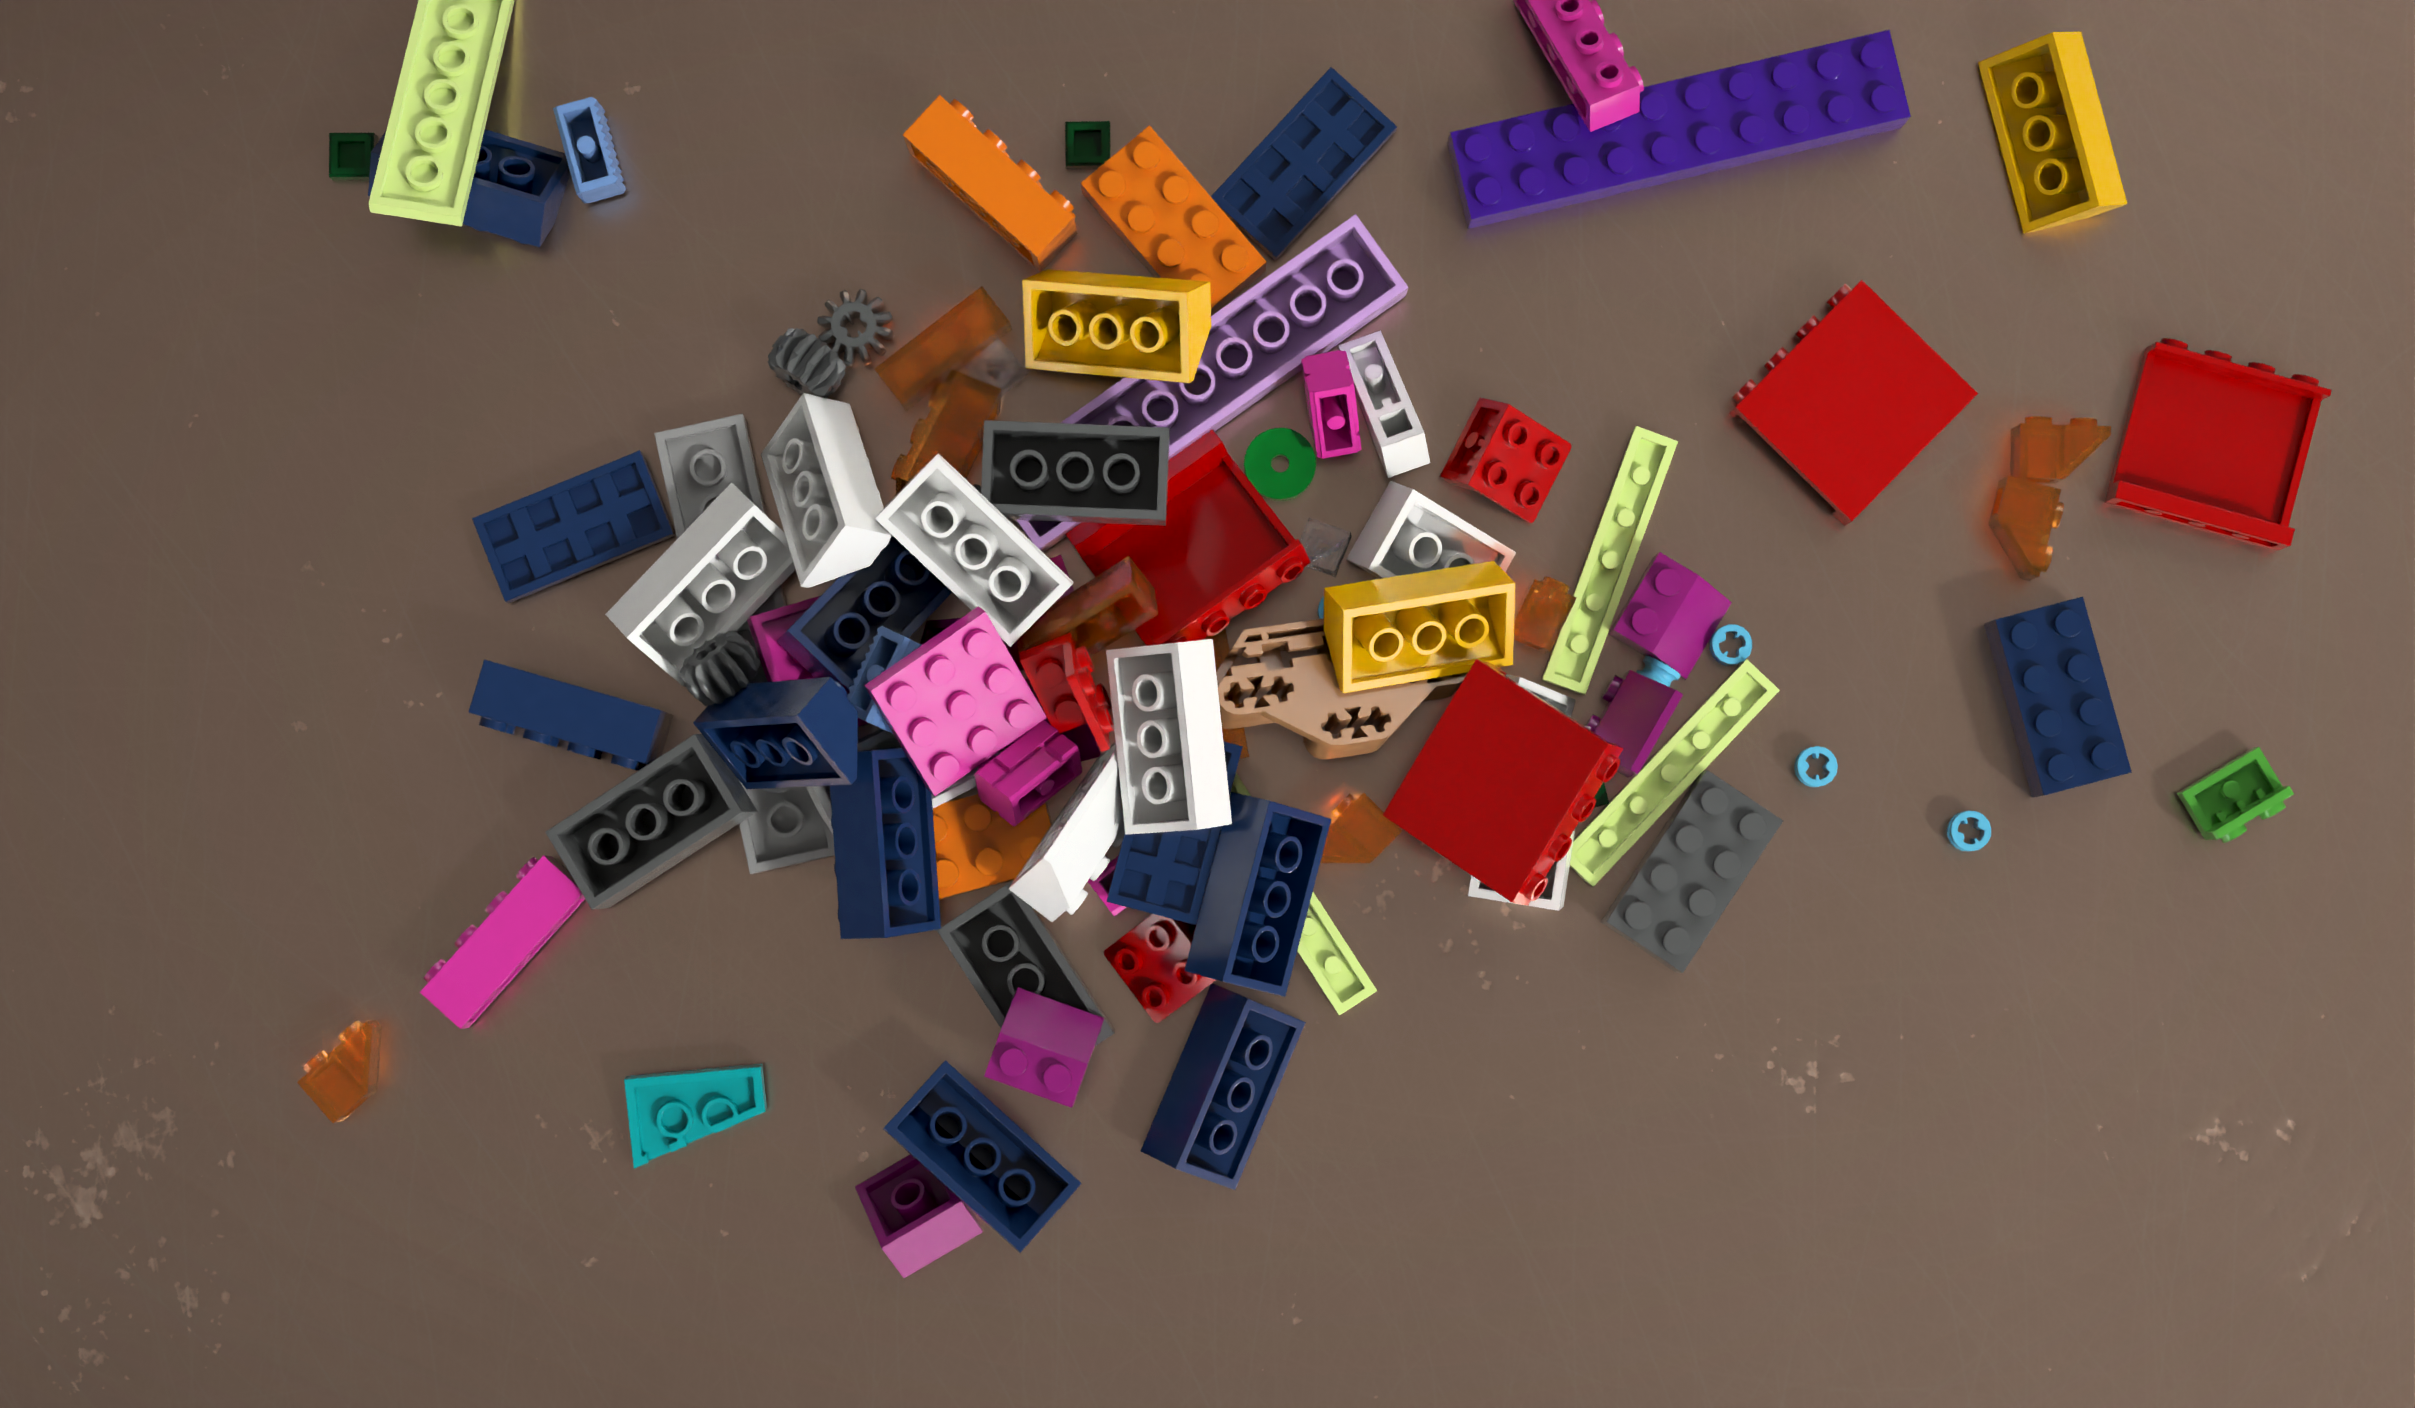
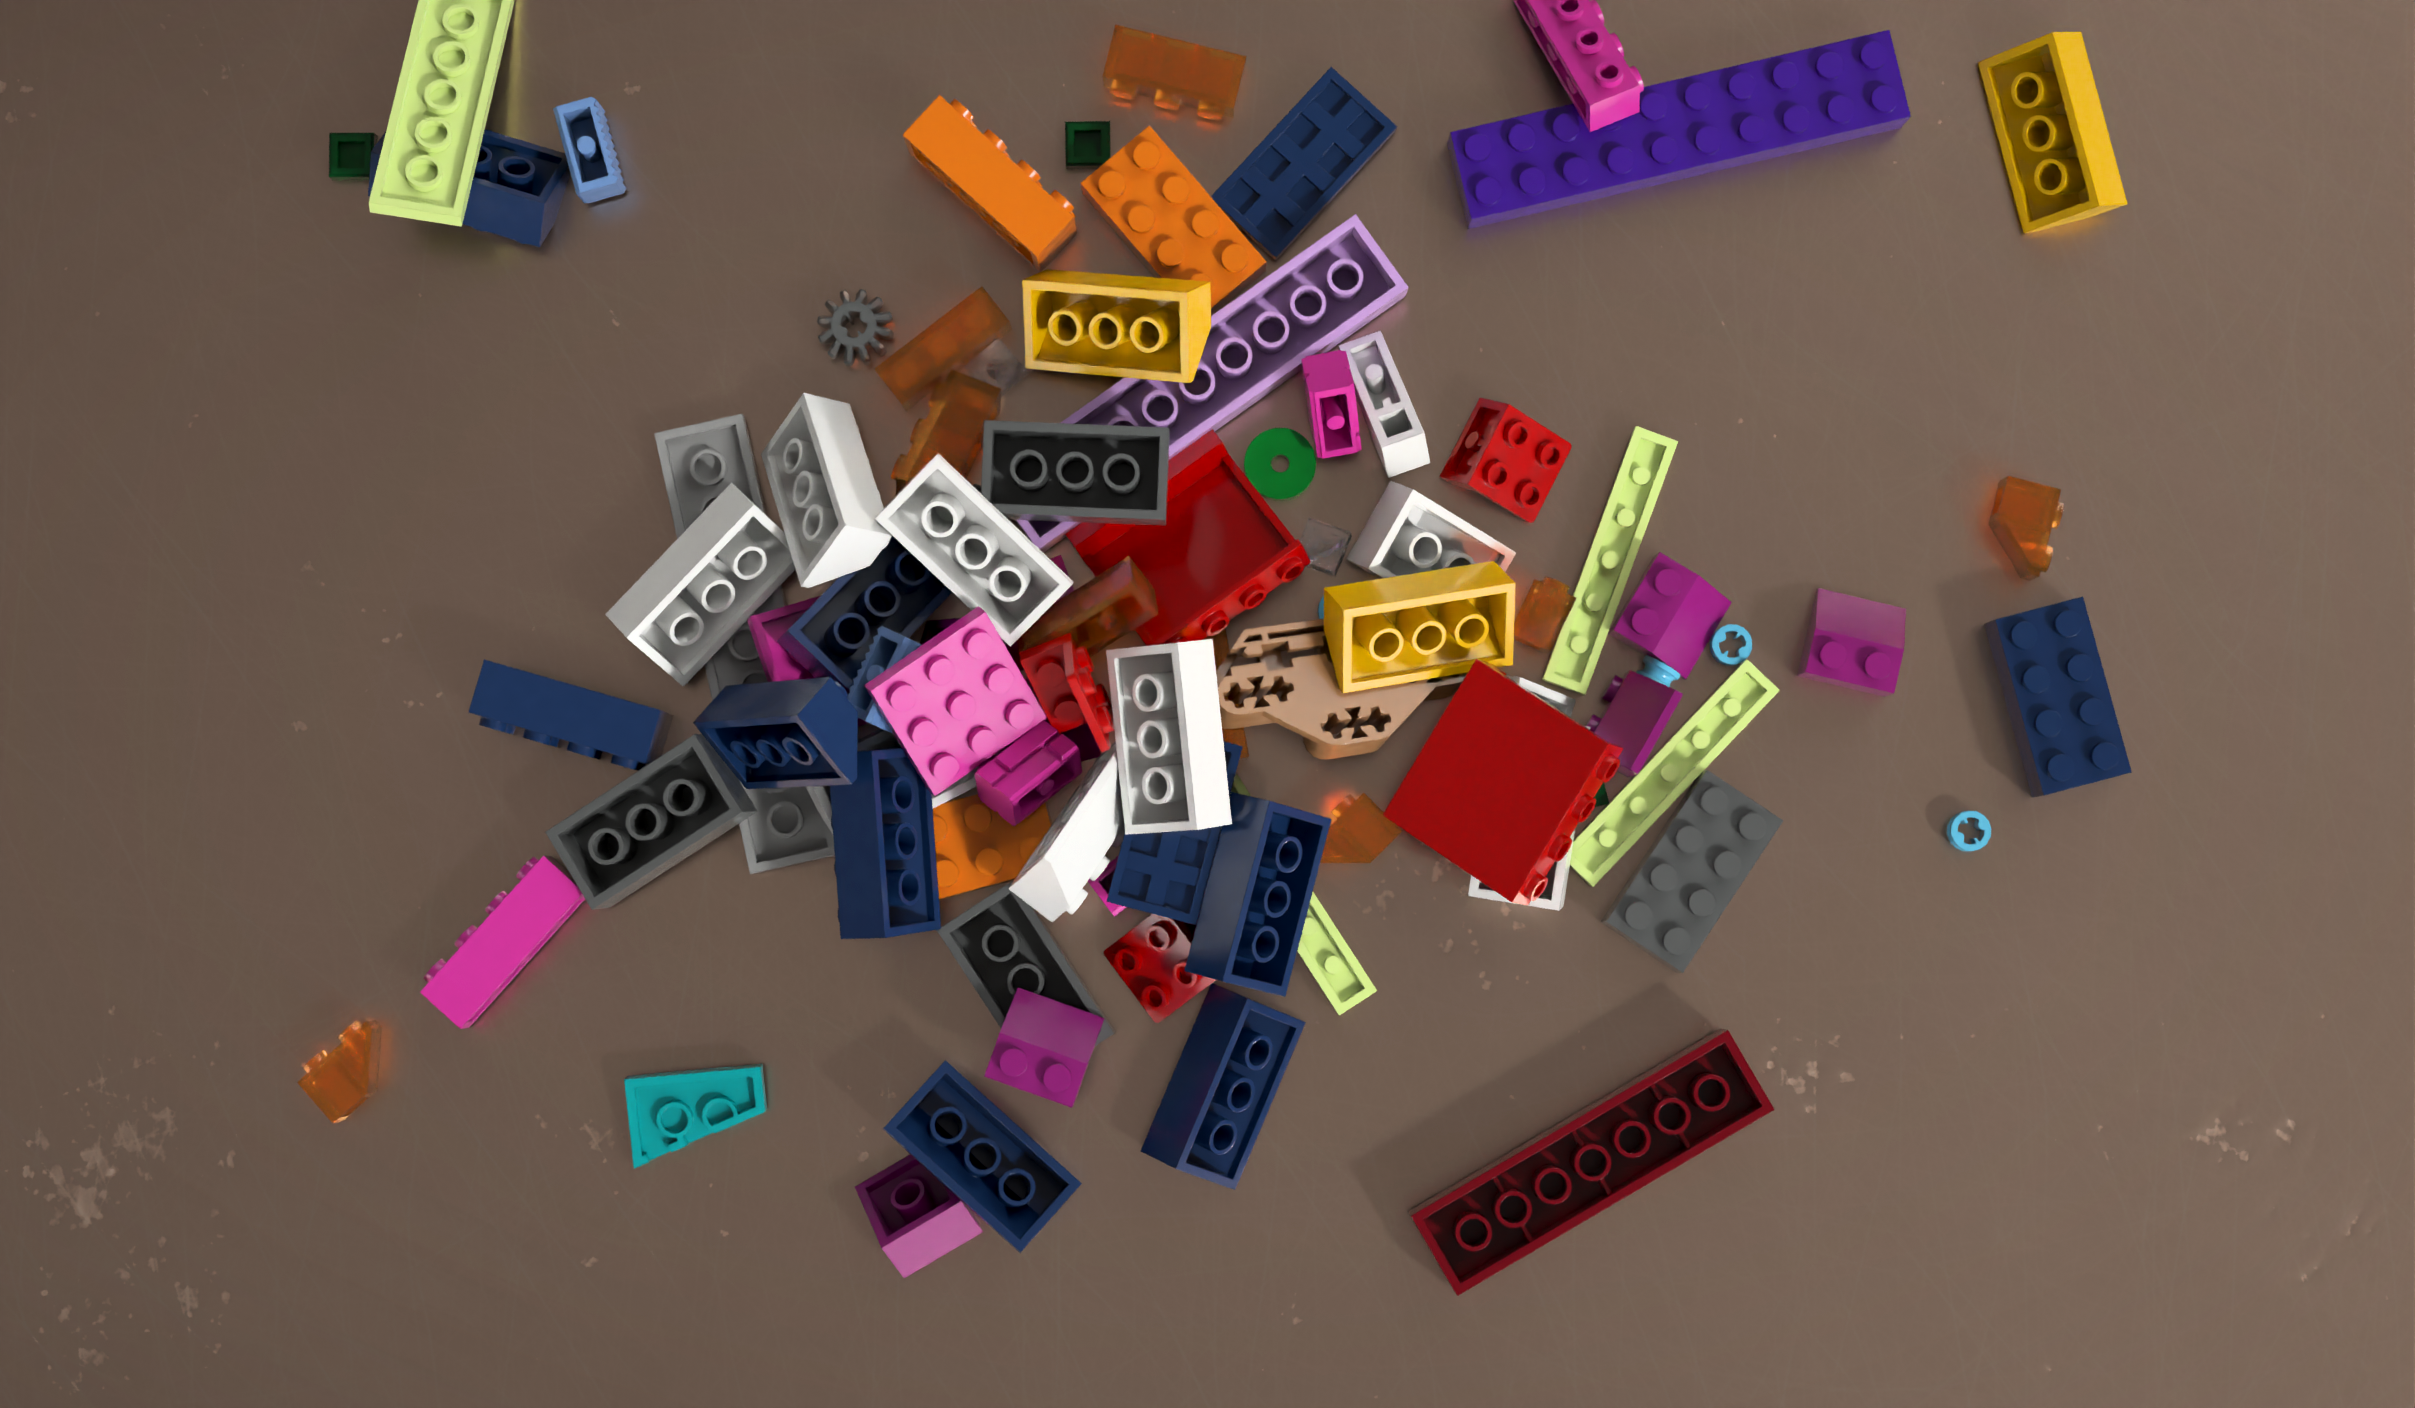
(573, 526): dark blue plate -> none
(720, 668): dark grey gear -> none
(806, 363): dark grey gear -> none
(1174, 73): none -> clear orange brick
(1591, 1160): none -> dark red brick
(1829, 767): medium azure bush -> none
(1853, 400): red panel -> none
(1854, 643): none -> magenta slope
(2053, 451): clear orange slope -> none
(2215, 443): red panel -> none
(2234, 796): bright green bracket -> none

